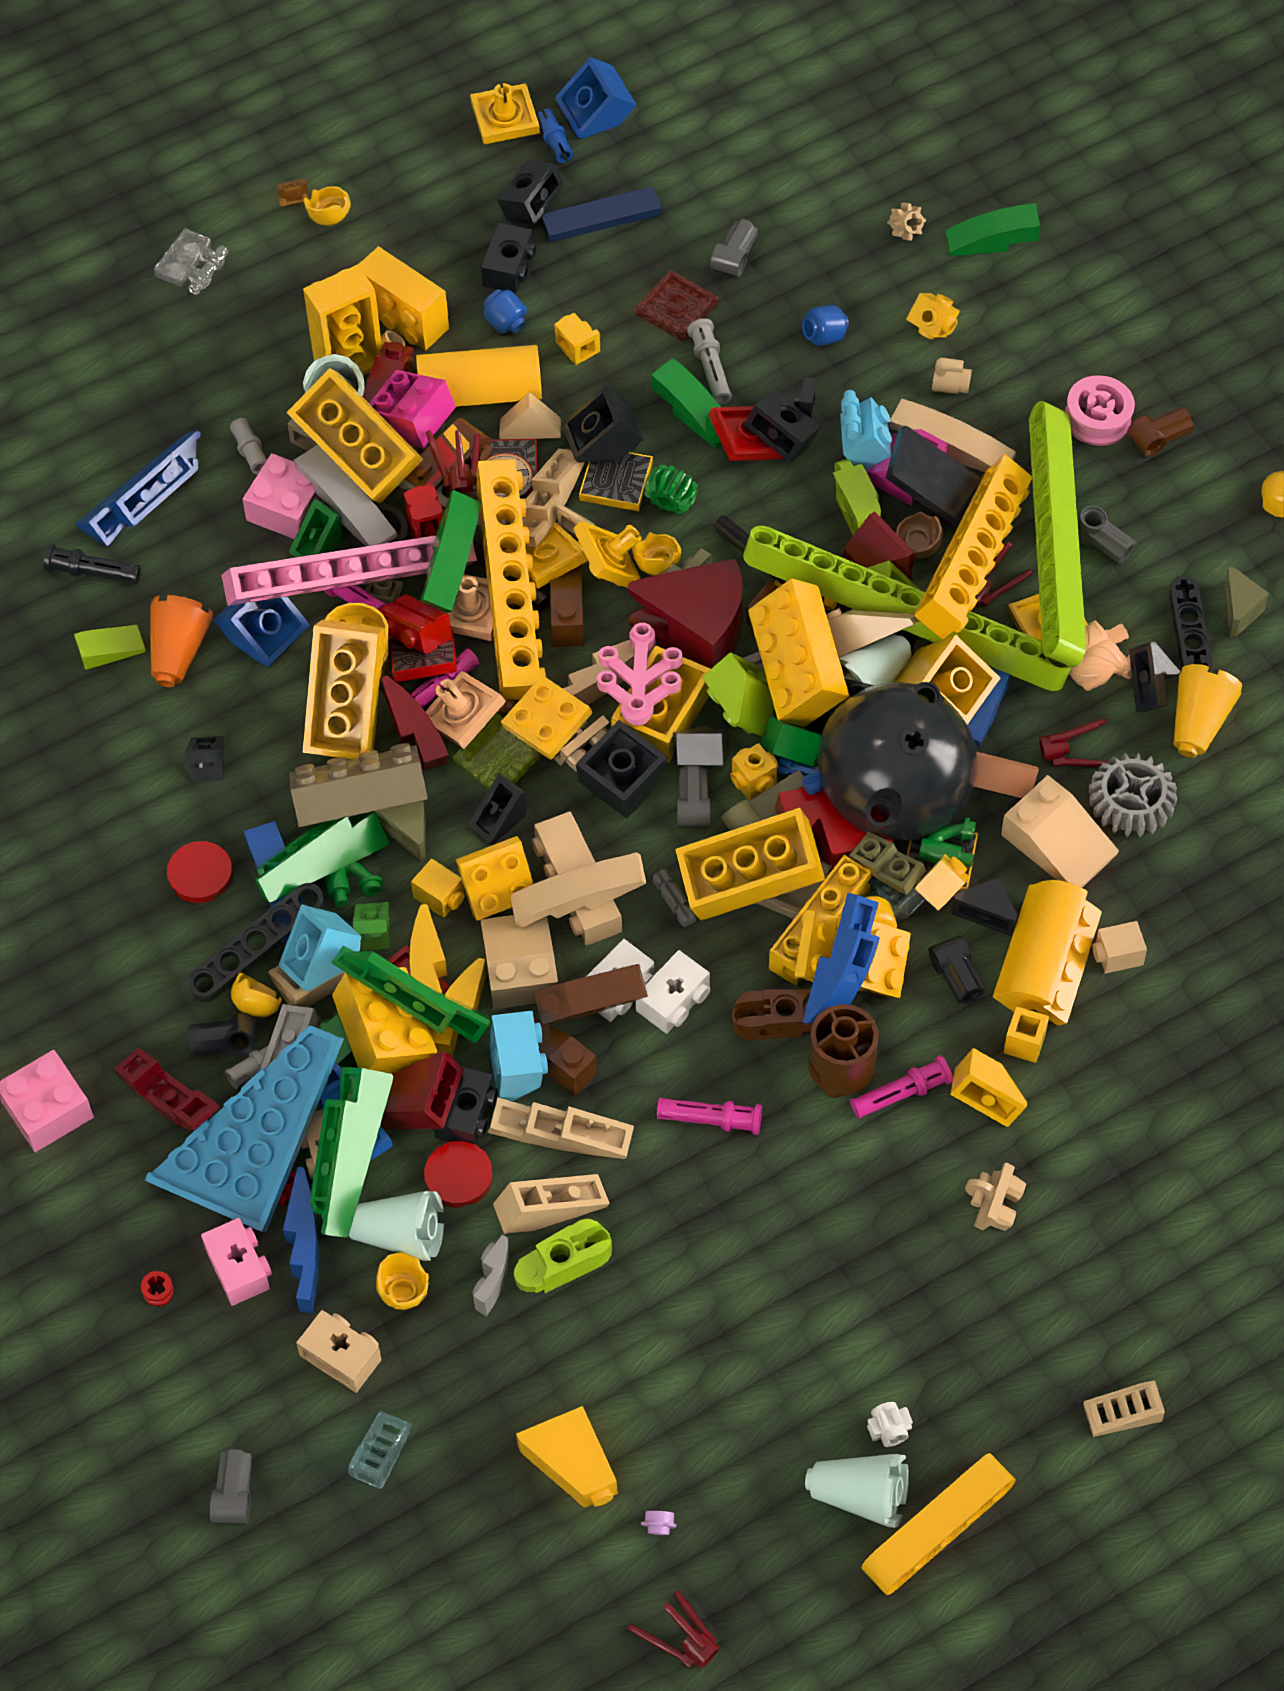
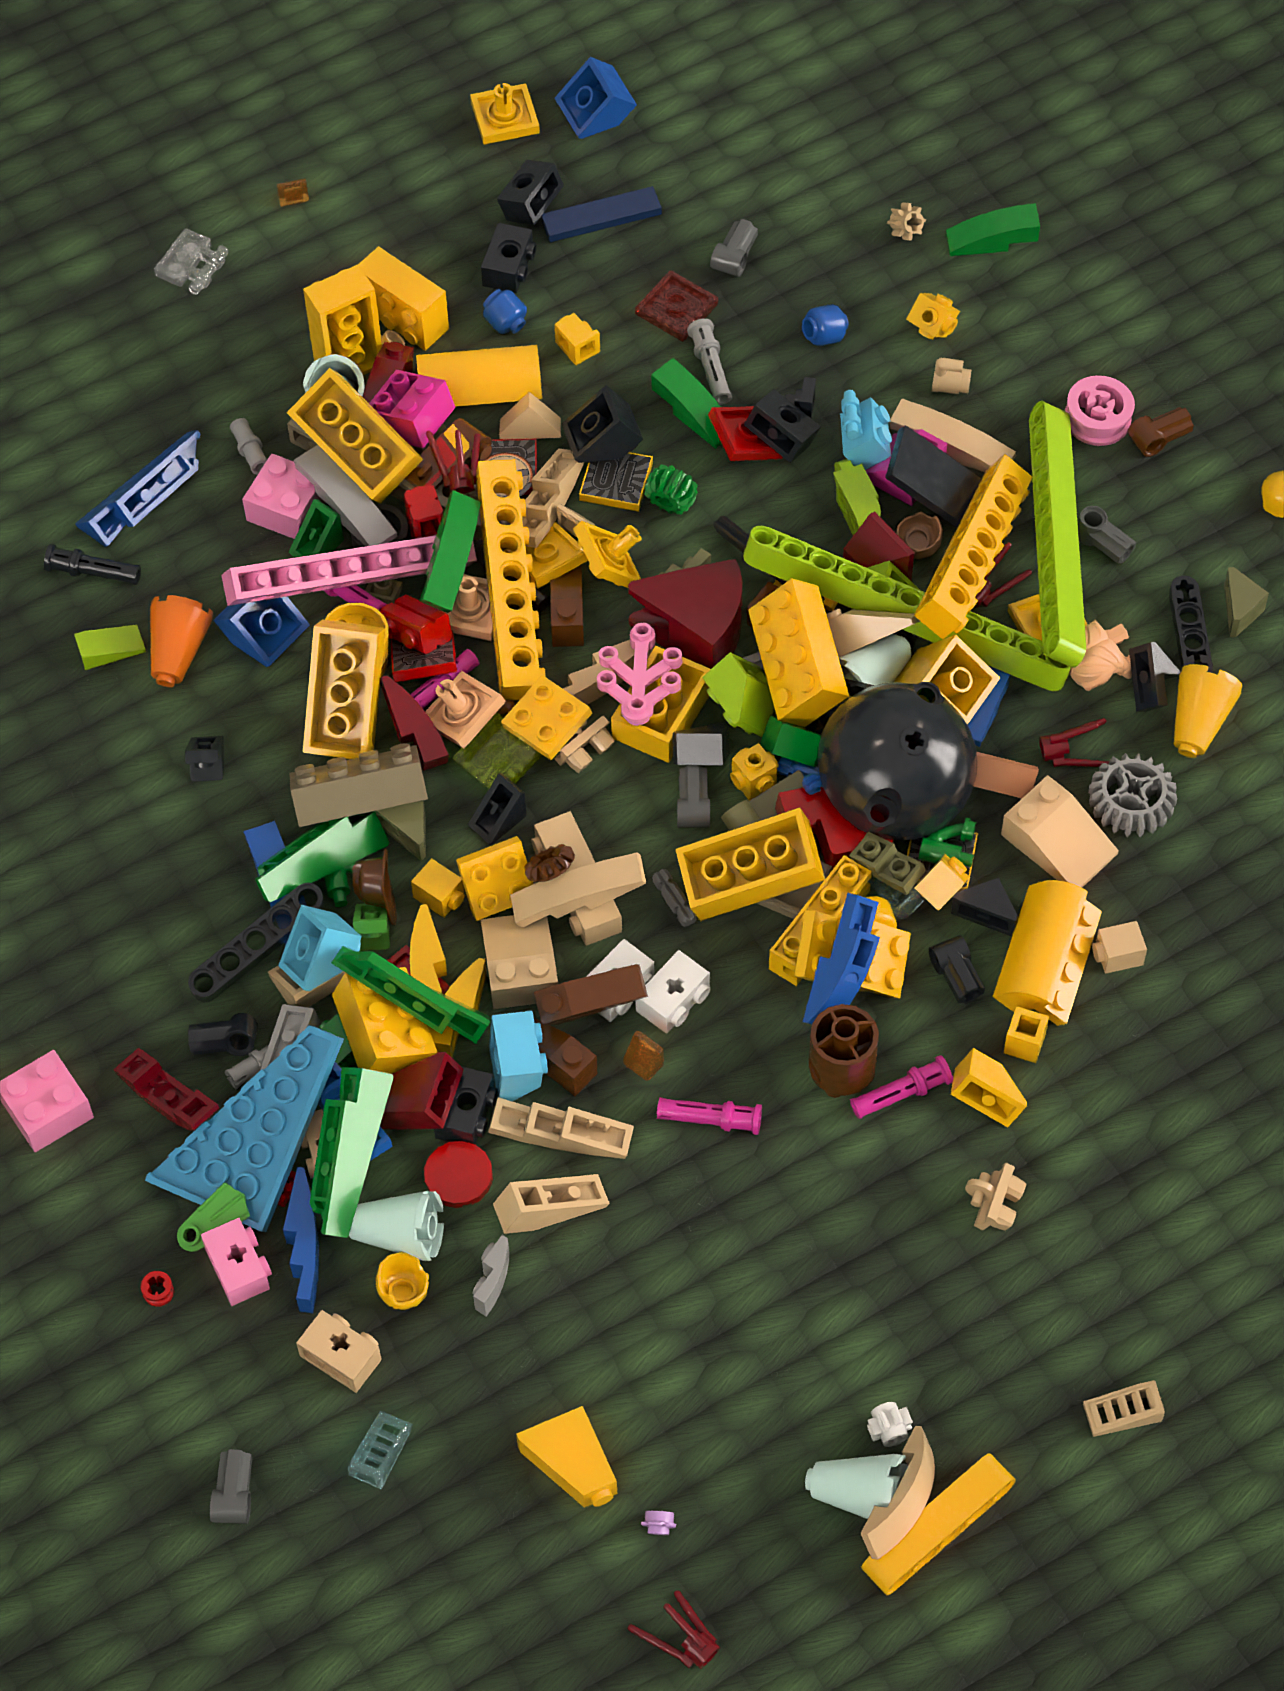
(200, 872): red tile -> none
(220, 1208): none -> bright green piece
(254, 997): yellow hair -> none
(328, 205): yellow hair -> none
(374, 885): none -> reddish brown piece
(540, 1272): lime piece -> none
(549, 863): none -> reddish brown gear
(554, 136): blue pin -> none
(621, 768): black slope -> none
(643, 1056): none -> clear orange slope
(656, 553): yellow hair -> none
(757, 1015): reddish brown piece -> none
(891, 1524): none -> tan slope

